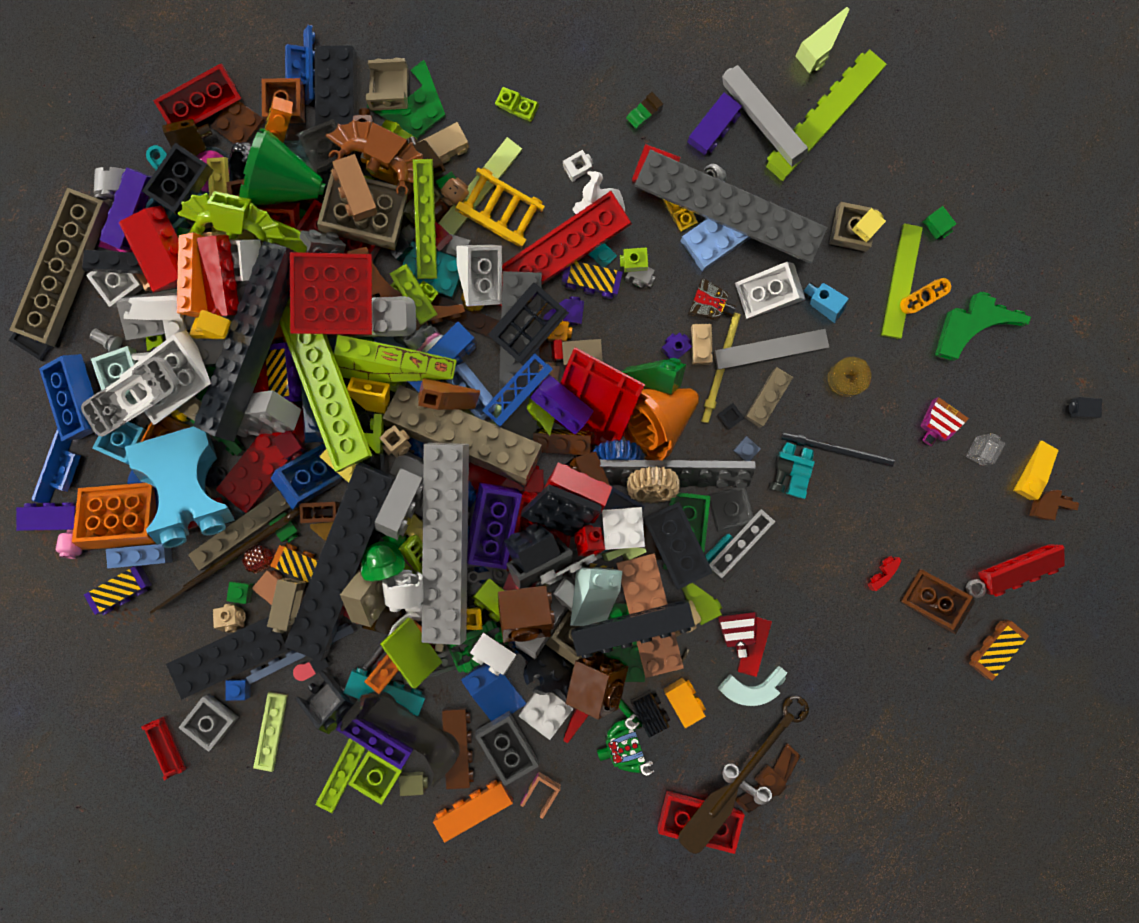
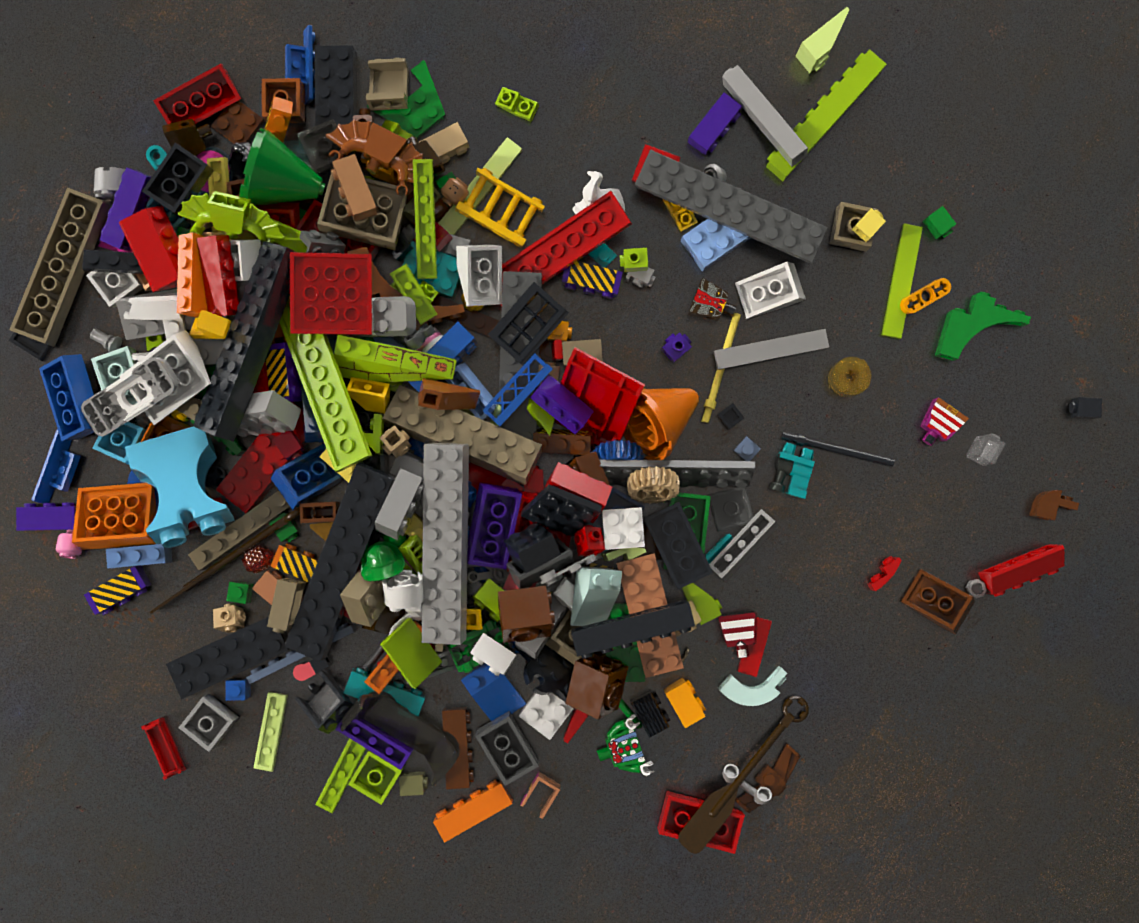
(574, 307): dark purple slope -> none
(578, 158): white brick -> none
(645, 111): leg -> none
(659, 375): green slope -> none
(701, 344): tan brick -> none
(768, 397): dark tan brick -> none
(832, 305): dark azure torso -> none
(998, 649): brick -> none
(1037, 472): yellow slope -> none

